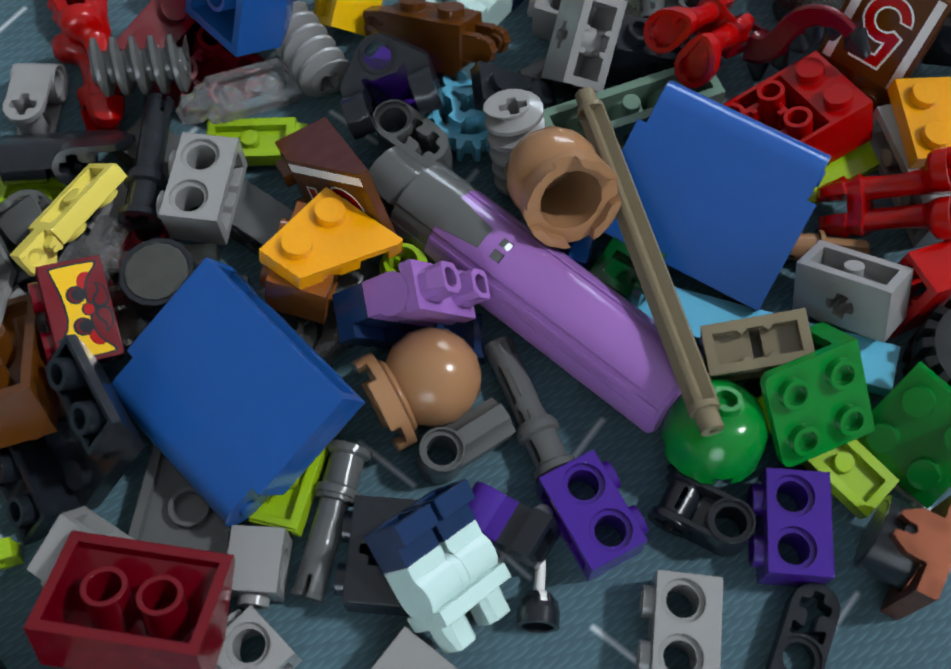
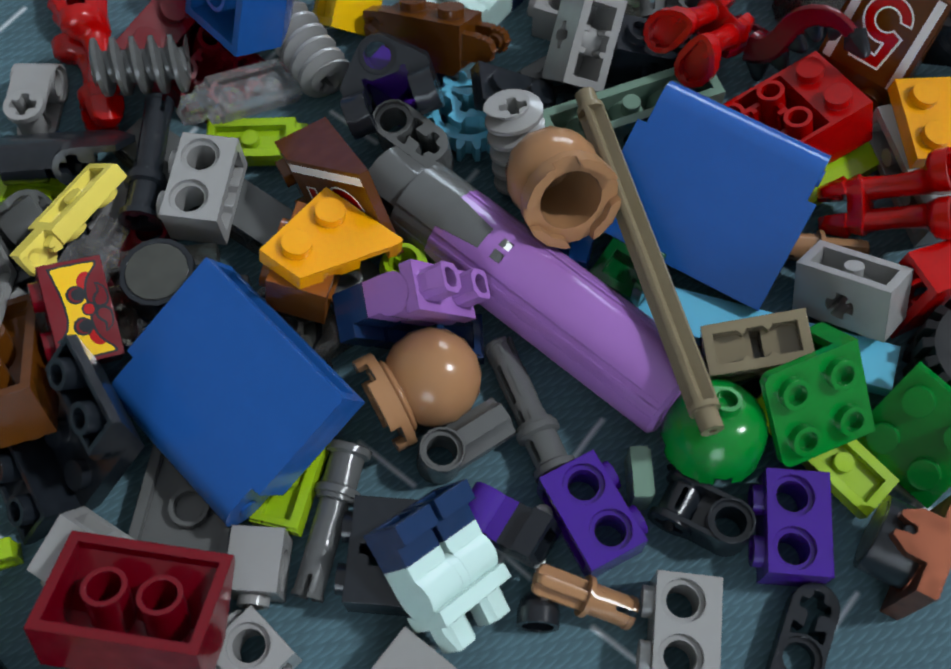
(584, 595): none -> medium nougat axle
(639, 477): none -> sand green tile

